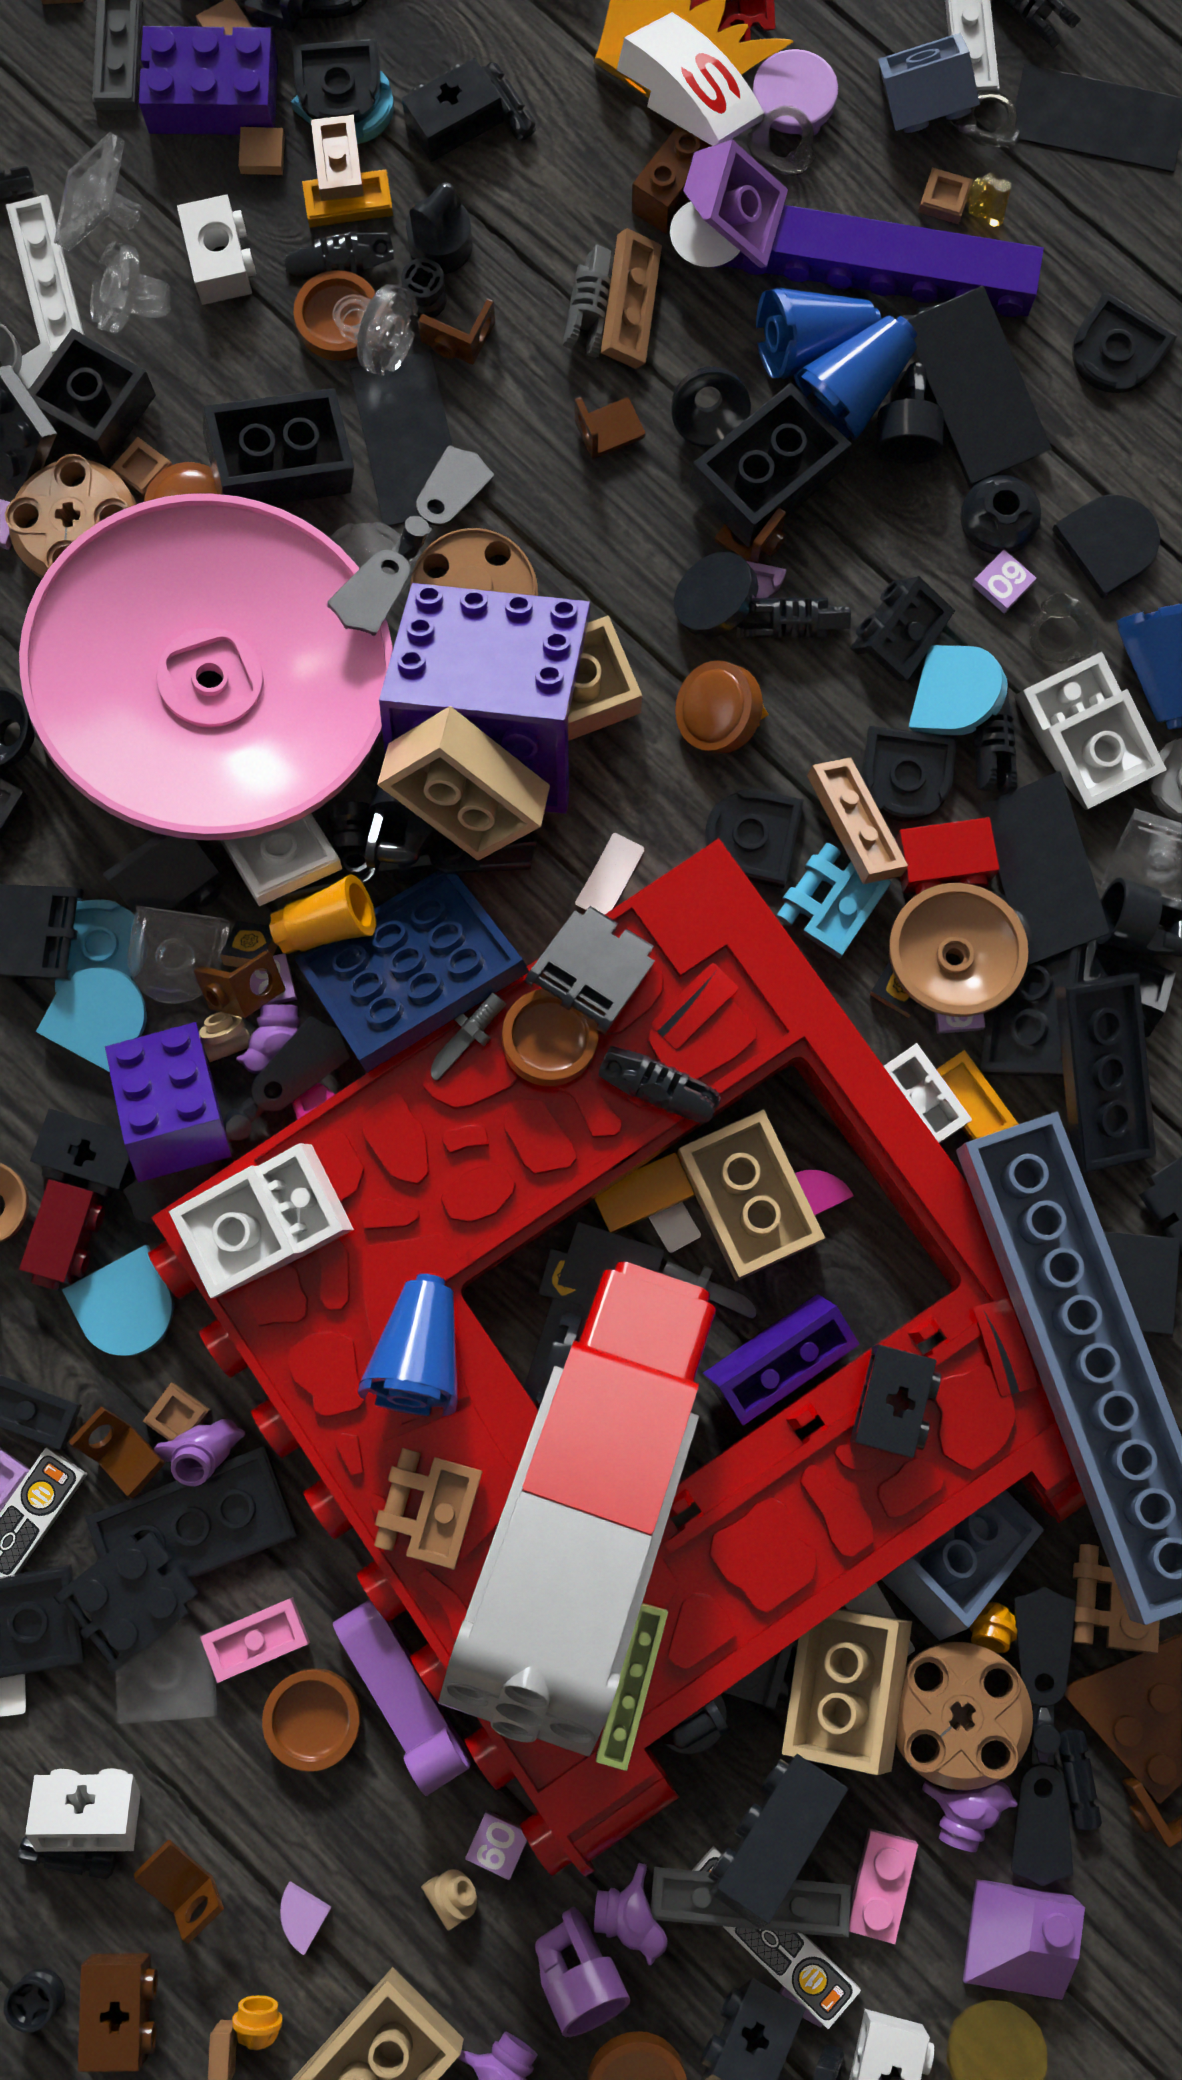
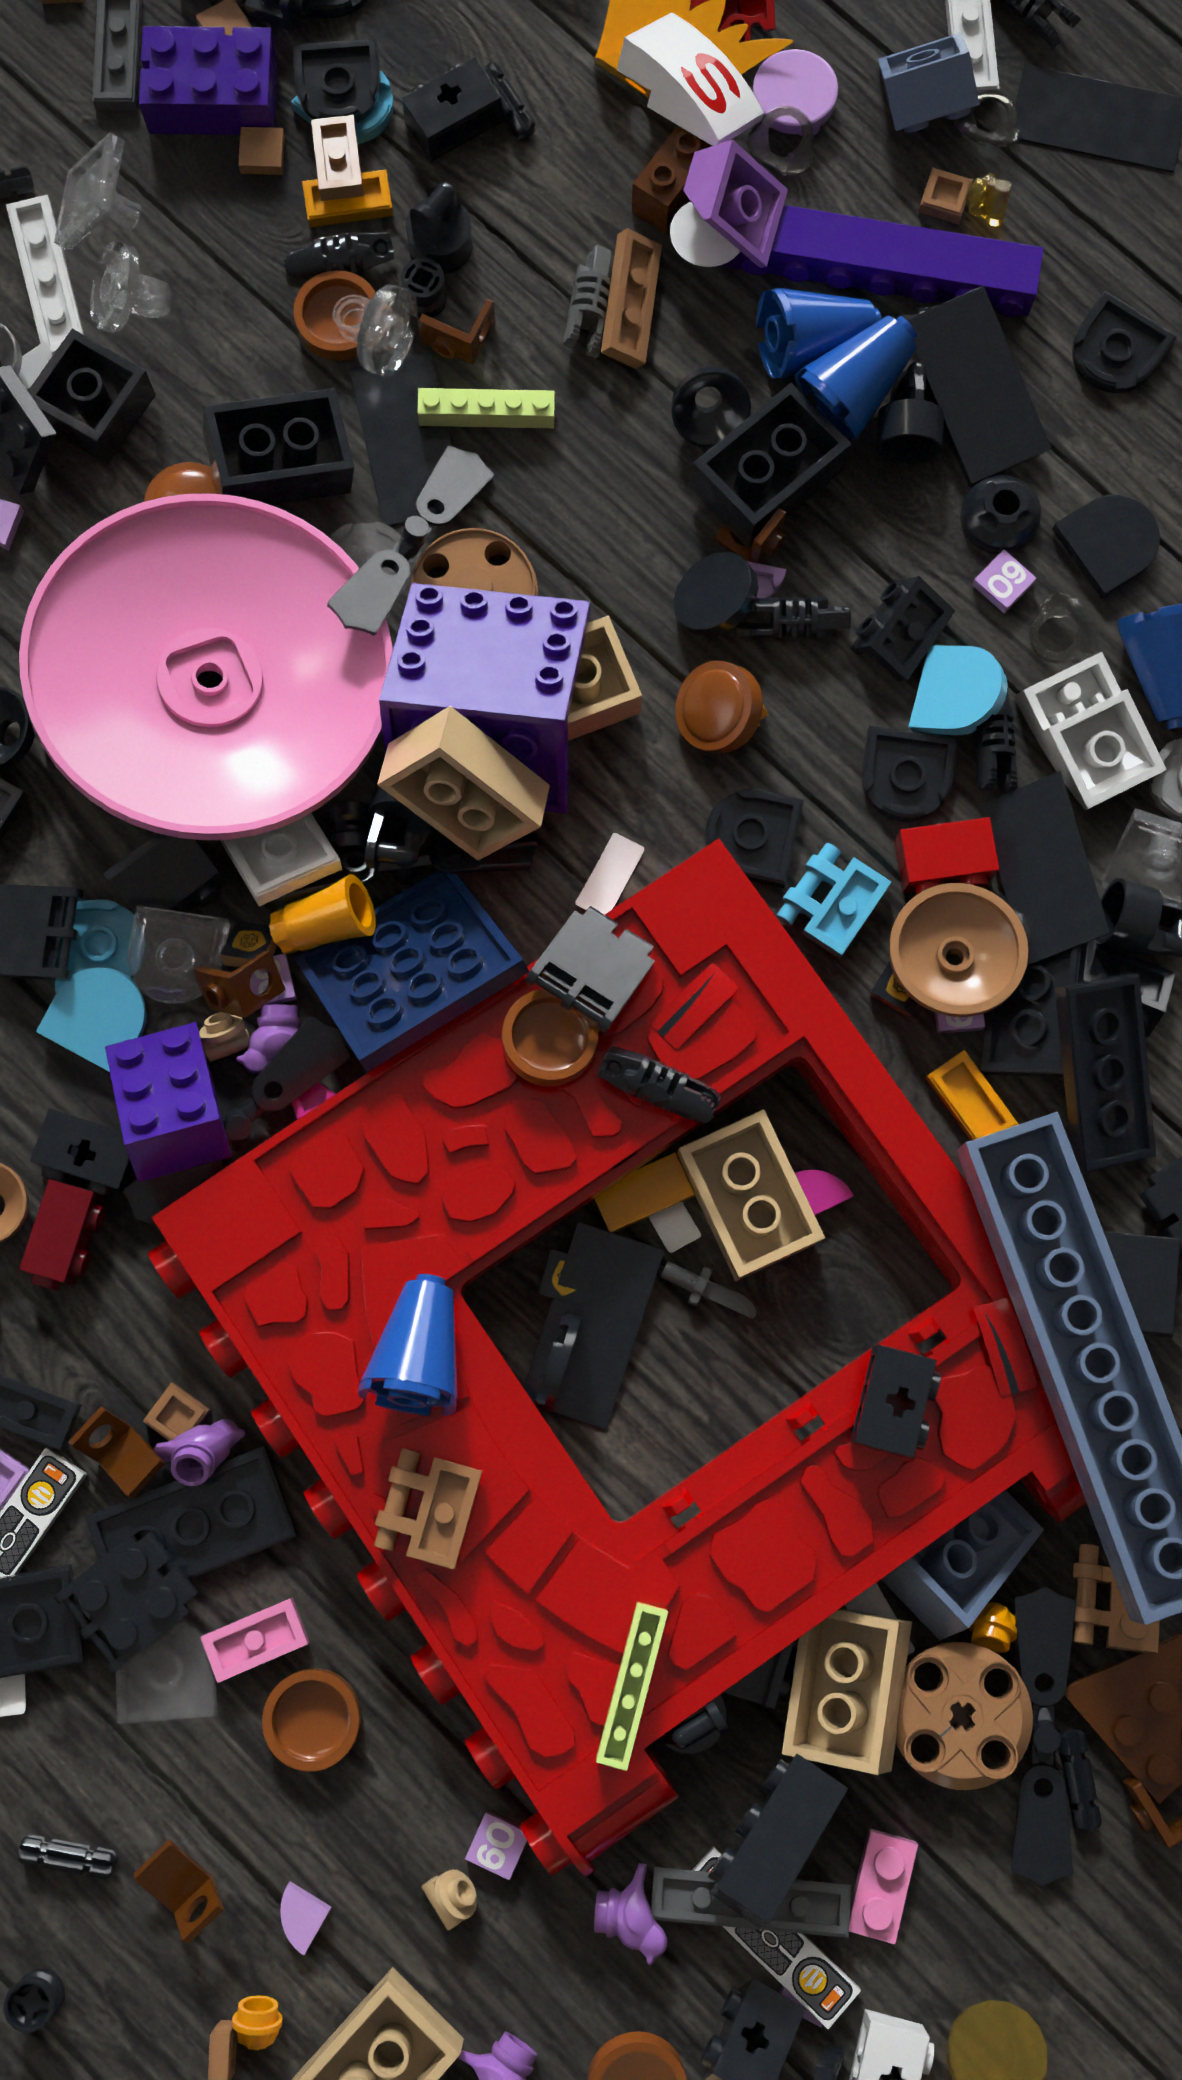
(62, 509): medium nougat piece -> none
(102, 1826): white brick -> none
(104, 2039): reddish brown brick -> none
(123, 1305): medium azure tile -> none
(139, 466): medium nougat tile -> none
(208, 226): white brick -> none
(261, 1220): white slope -> none
(420, 1724): medium lavender beam -> none
(472, 1029): dark grey piece -> none
(486, 408): none -> yellowish green piece
(584, 1517): piece -> none
(587, 1993): medium lavender piece -> none
(608, 426): reddish brown bracket -> none
(781, 1358): dark purple brick -> none
(857, 820): medium nougat plate -> none
(928, 1093): white brick -> none
(969, 1812): medium lavender animal -> none
(1023, 1939): medium lavender slope -> none

